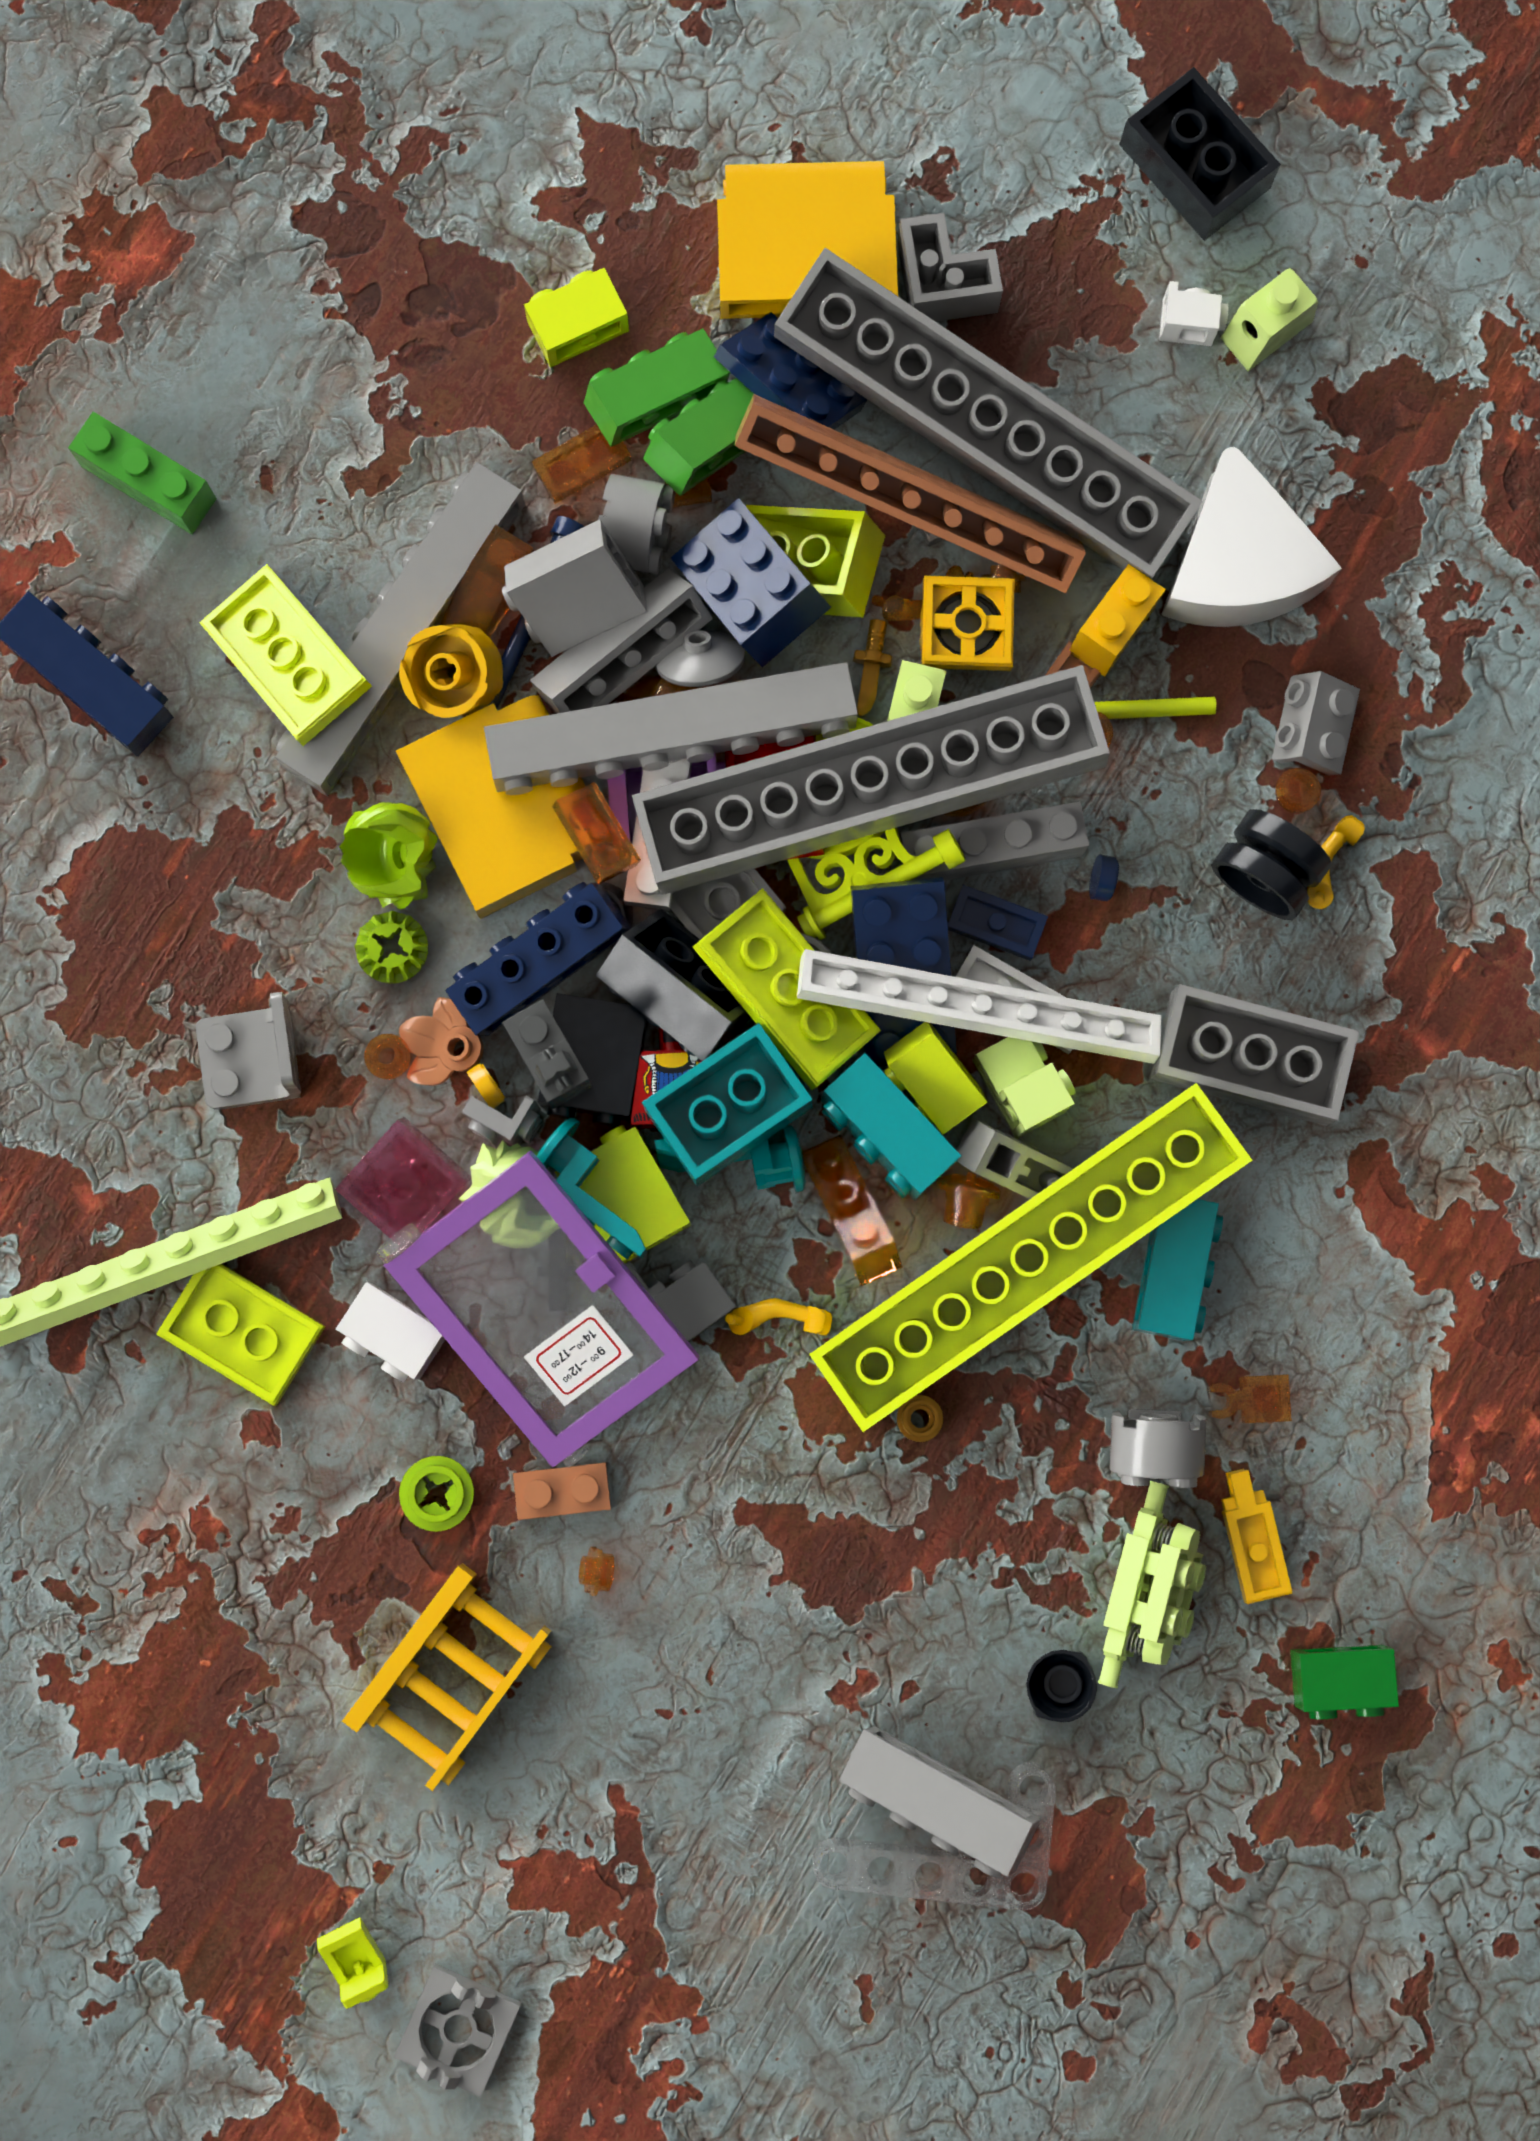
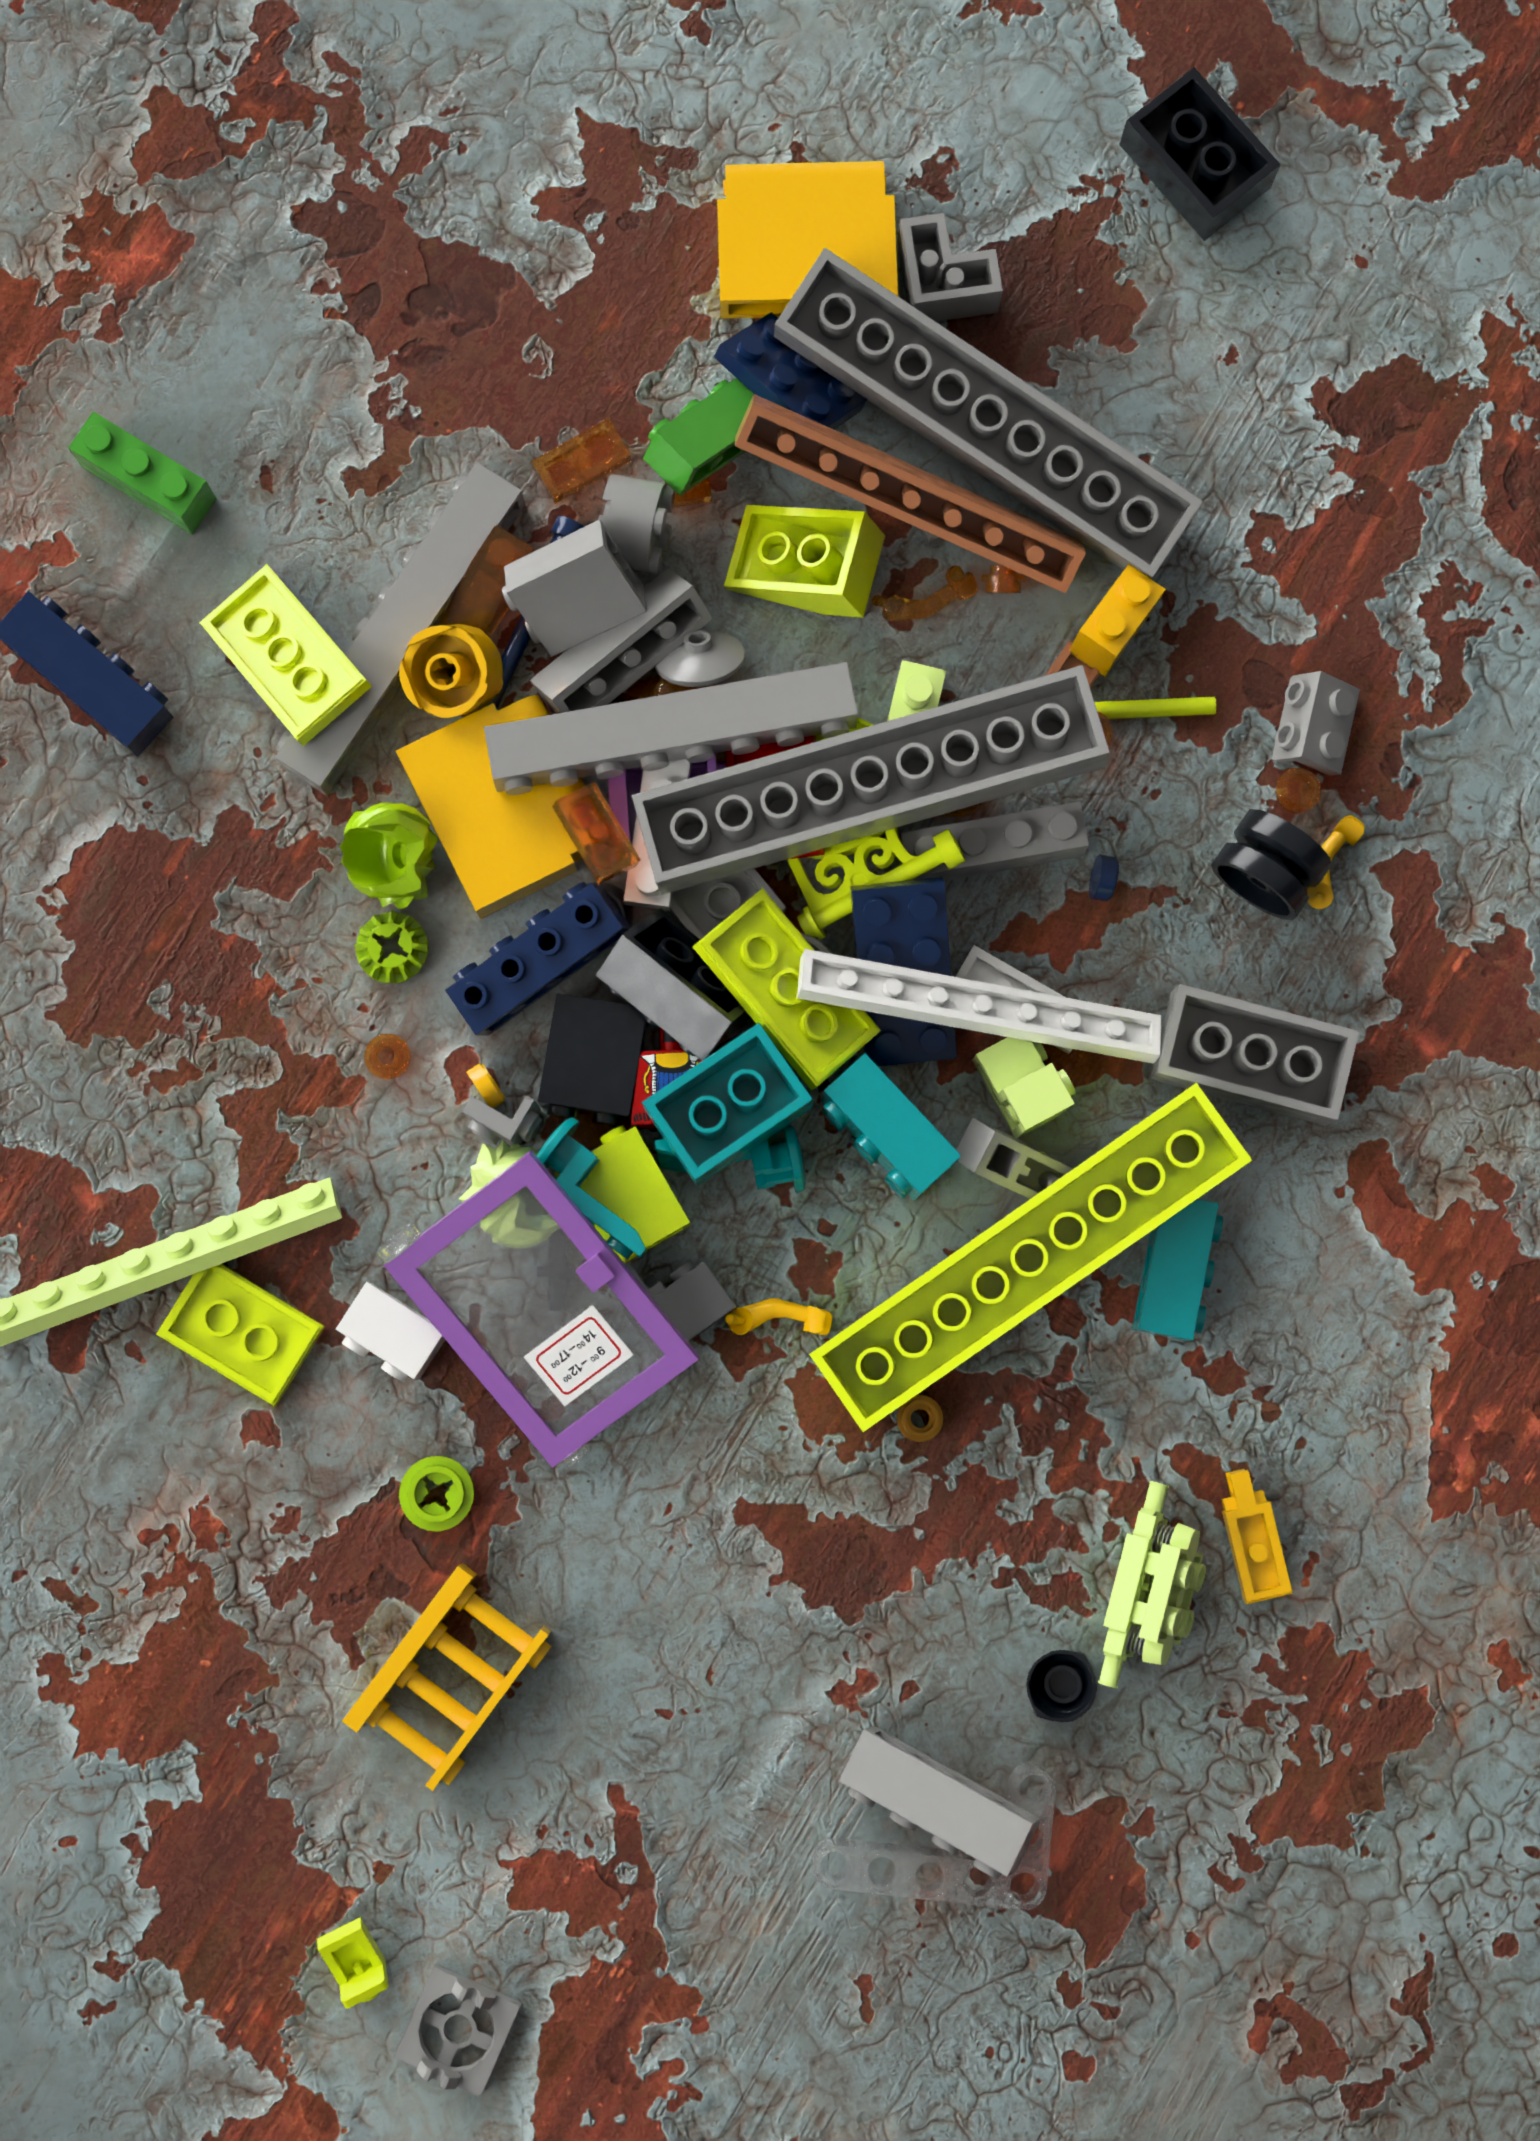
(249, 1056): light grey piece -> none
(403, 1180): clear pink brick -> none
(434, 1042): nougat plate -> none
(547, 1054): dark grey hinge -> none
(562, 1491): nougat plate -> none
(576, 316): neon yellow brick -> none
(596, 1571): clear orange plate -> none
(653, 386): bright green brick -> none
(750, 583): brick -> none
(851, 1211): clear orange slope -> none
(872, 659): pearl gold piece -> none
(933, 1077): neon yellow brick -> none
(966, 627): yellow piece -> none
(966, 1199): clear orange piece -> none
(997, 922): dark blue plate -> none
(1157, 1447): light grey brick -> none
(1191, 316): white brick -> none
(1246, 553): white piece -> none
(1259, 1399): clear orange plate -> none
(1276, 313): yellowish green torso -> none
(1344, 1680): green brick -> none

